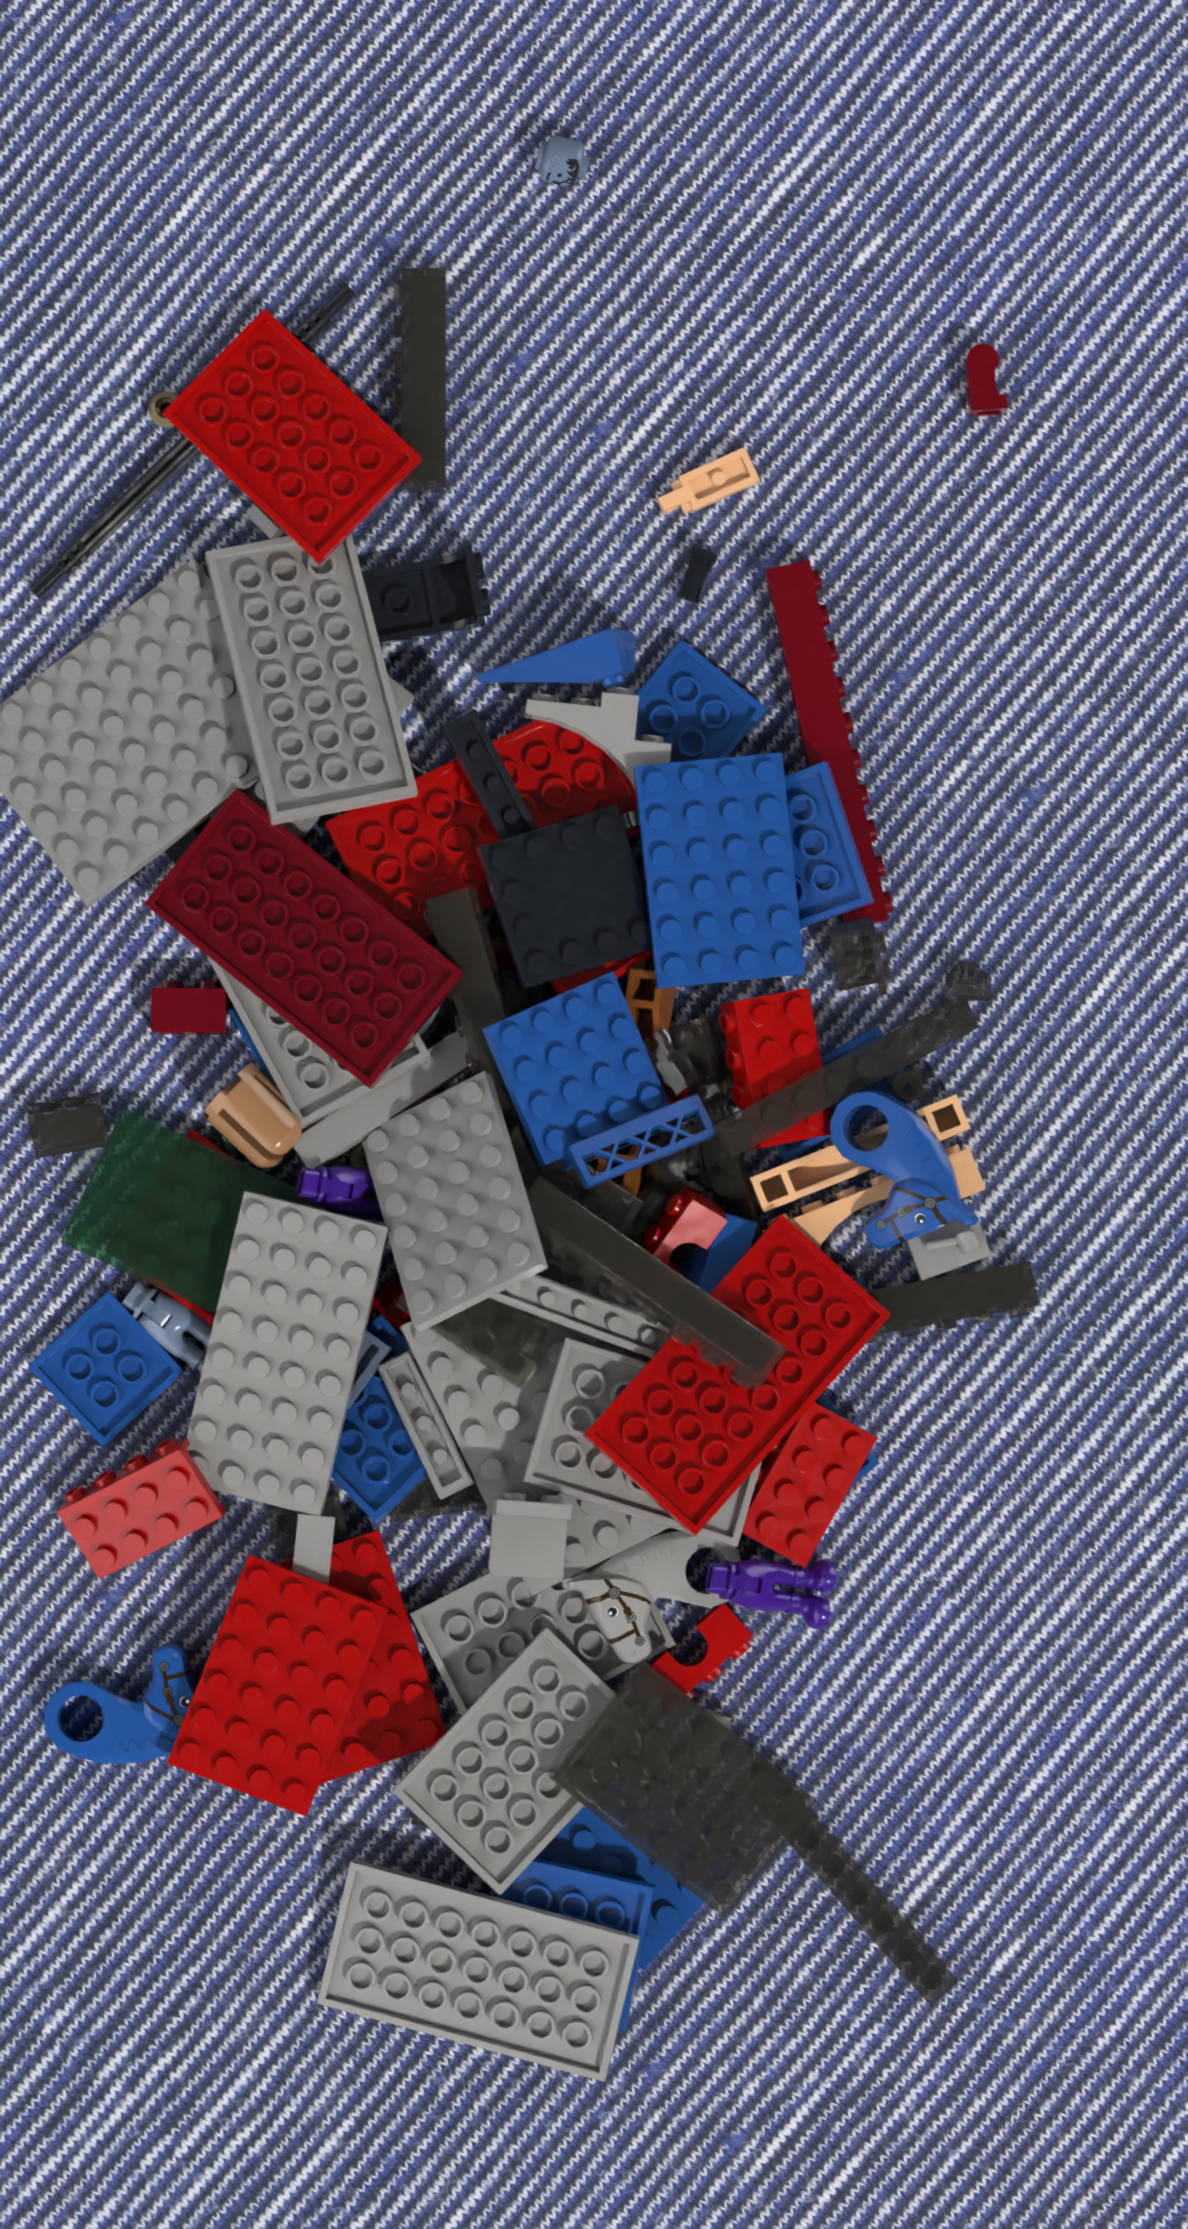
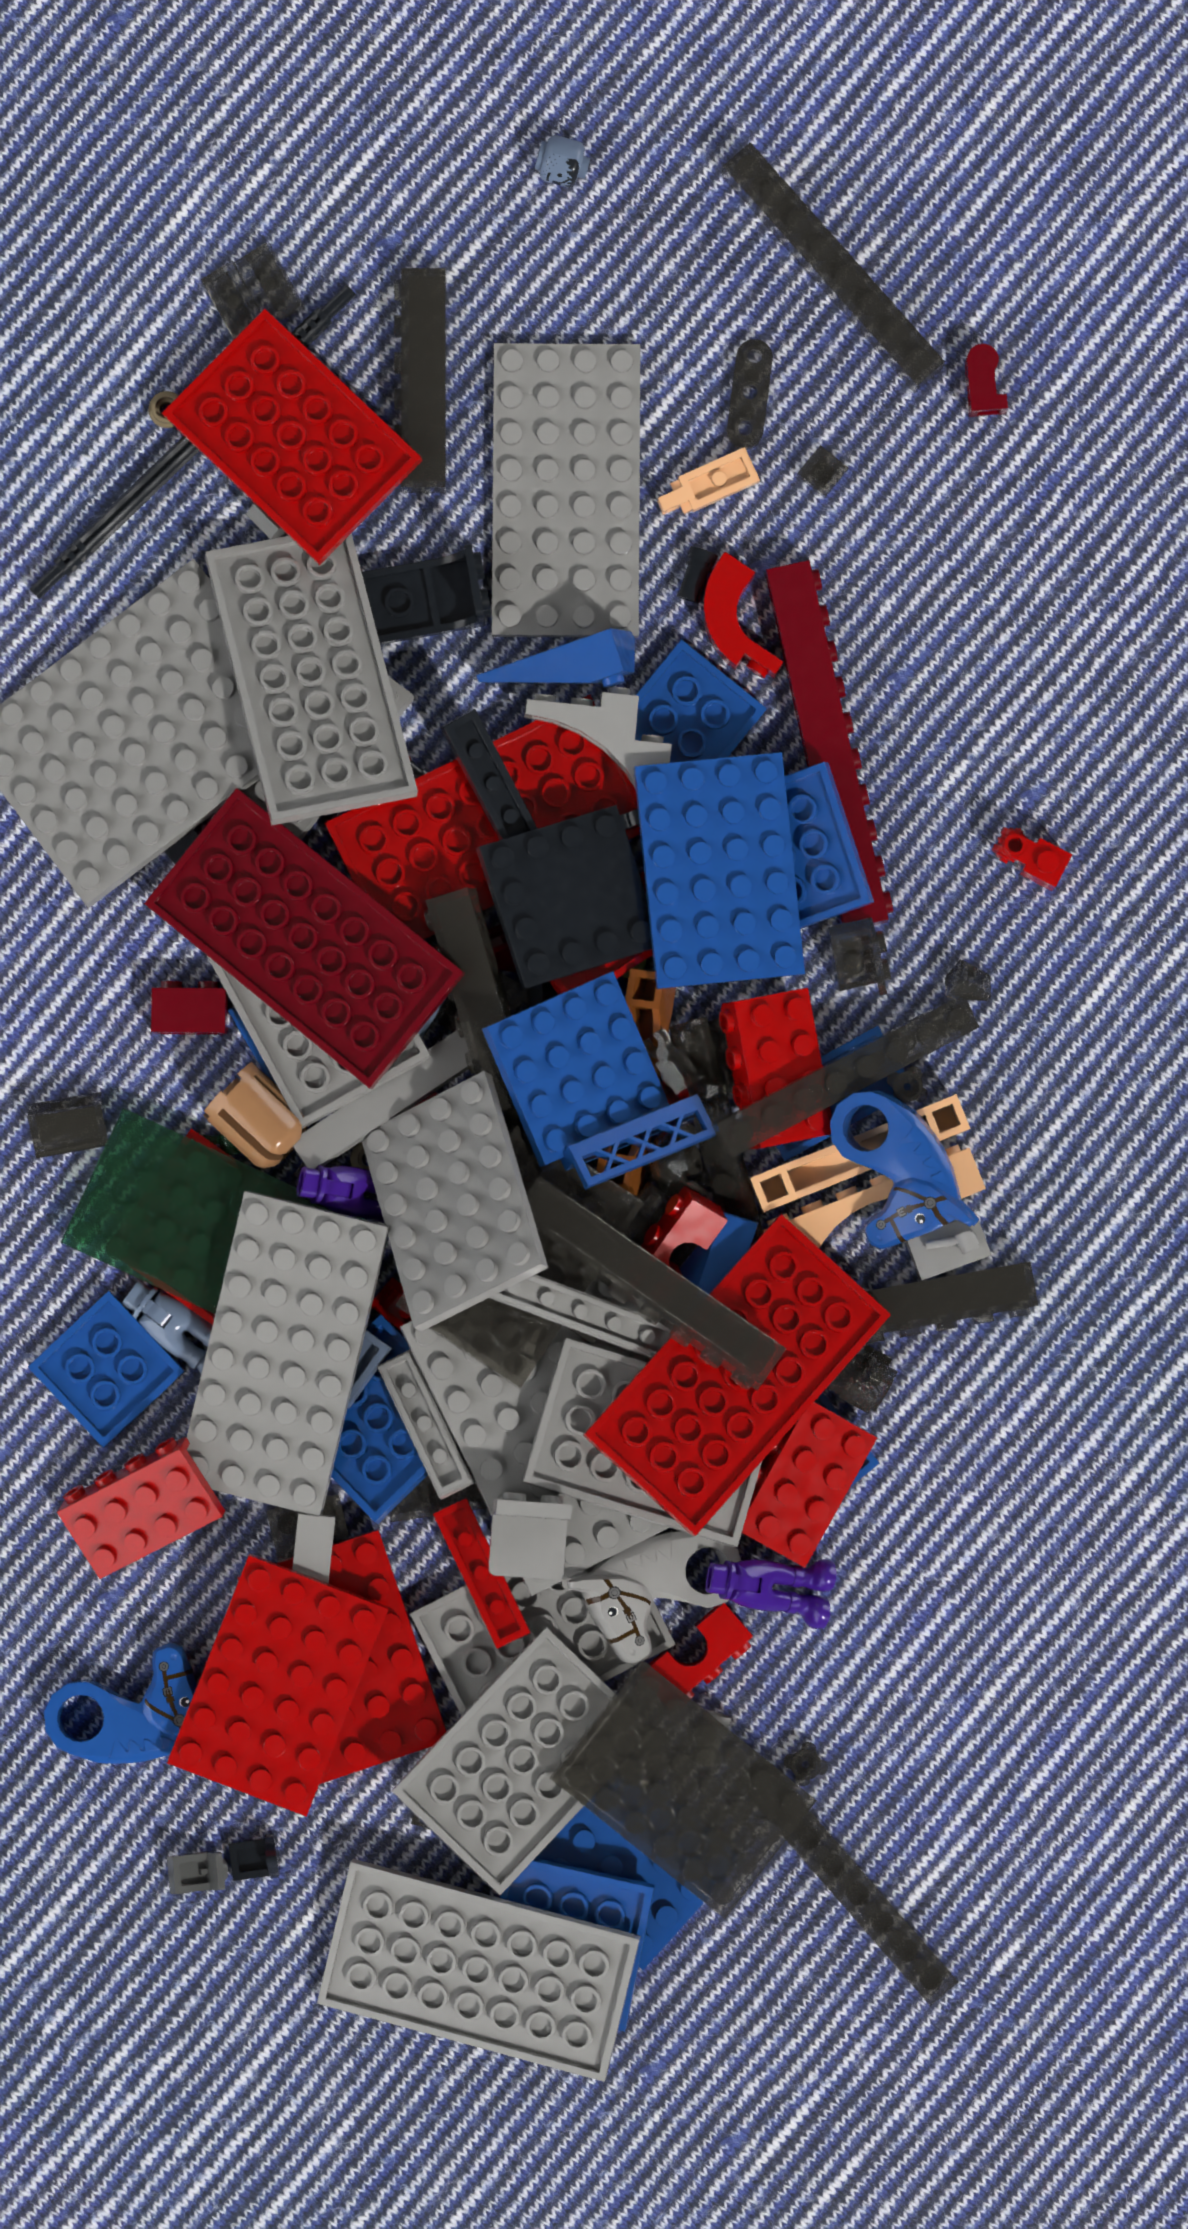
(196, 1872): none -> dark grey bracket
(249, 286): none -> clear smoke slope
(255, 1858): none -> black tile
(488, 1591): none -> red plate
(565, 489): none -> light grey plate
(722, 594): none -> red arch
(749, 410): none -> clear smoke plate
(815, 1767): none -> clear smoke plate
(822, 471): none -> clear smoke plate
(832, 268): none -> clear smoke brick
(865, 1380): none -> clear smoke hair
(1040, 859): none -> red brick

